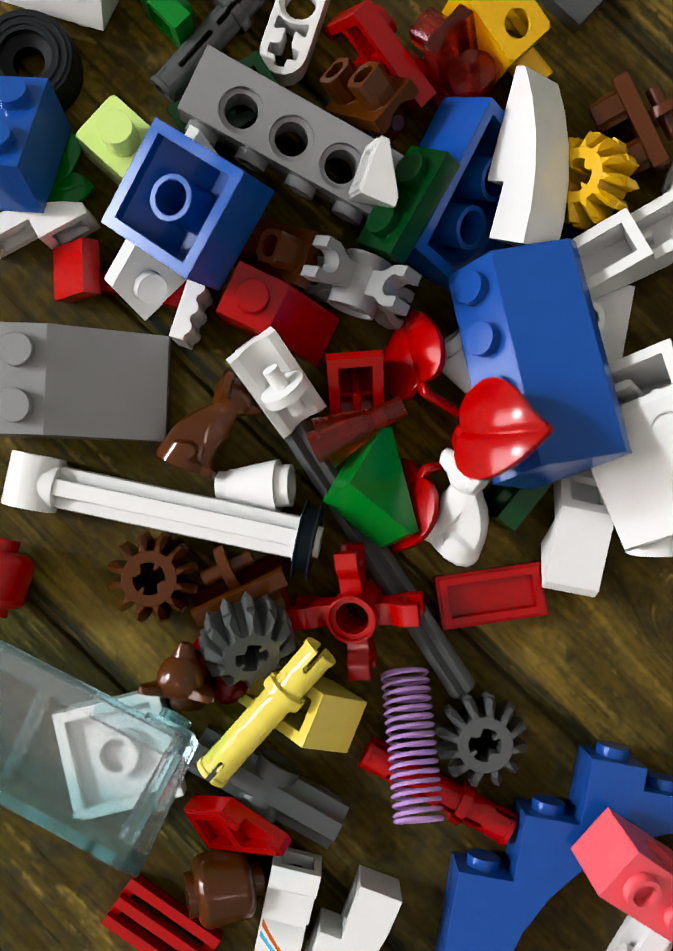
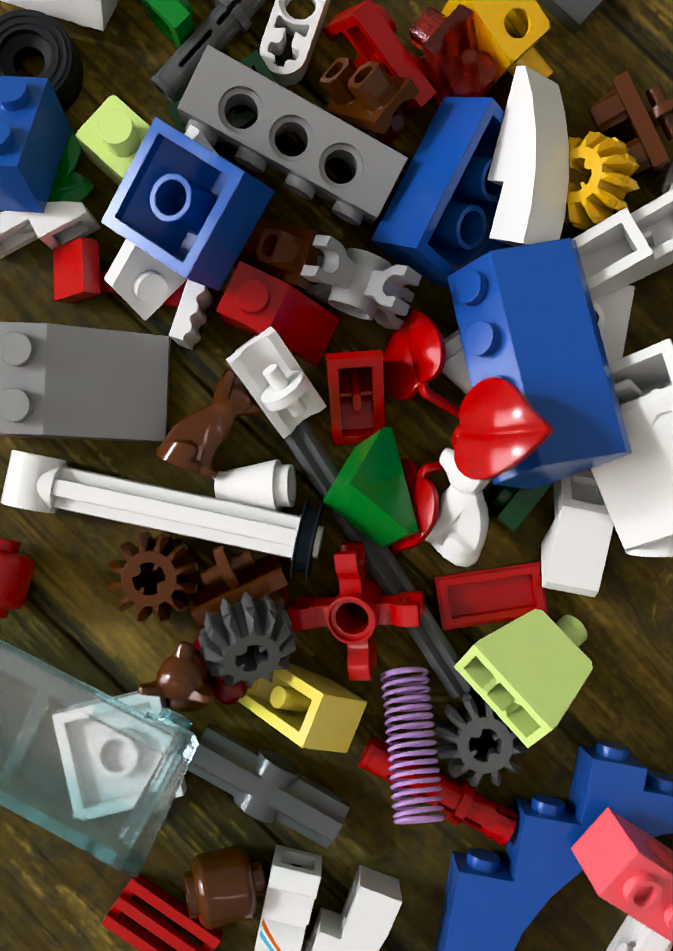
(234, 827): red tile -> none
(282, 694): light yellow pin -> none
(343, 433): clear red cone -> none
(375, 176): white slope -> none
(421, 183): dark green plate -> none
(529, 671): none -> yellowish green torso

